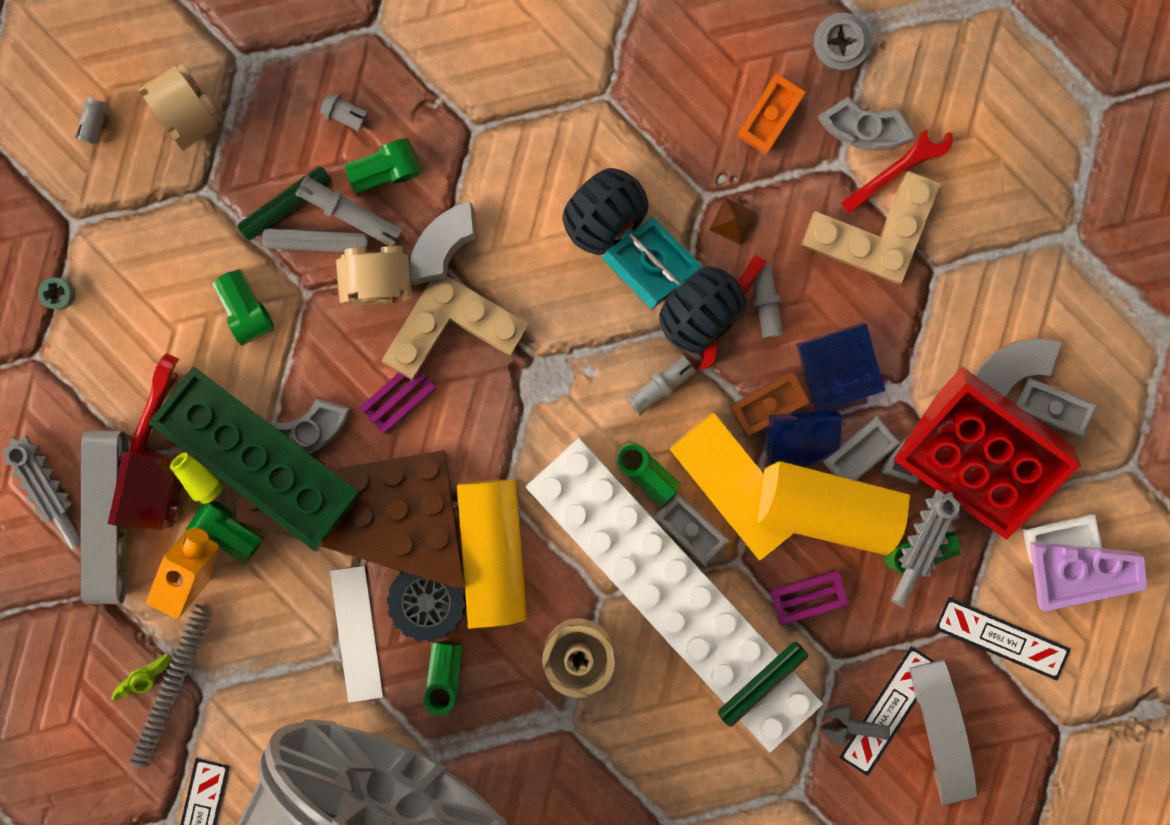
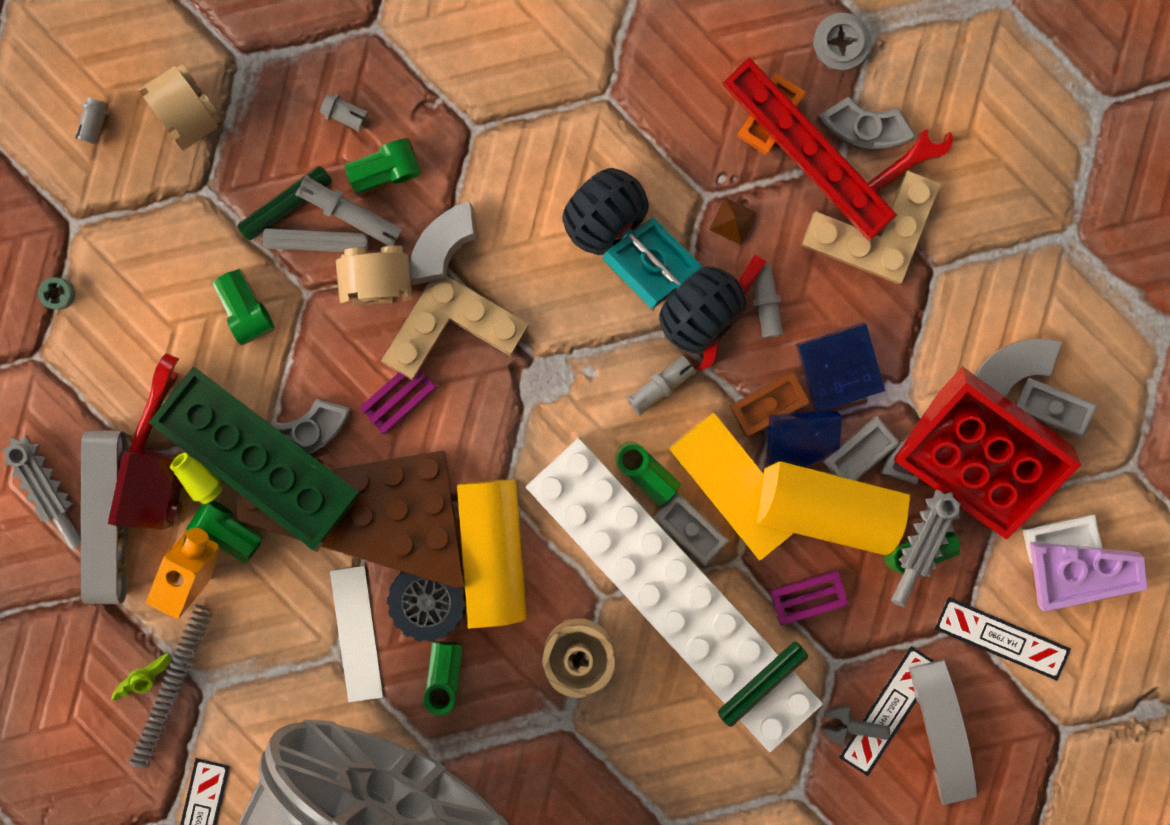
(809, 149): none -> red tile

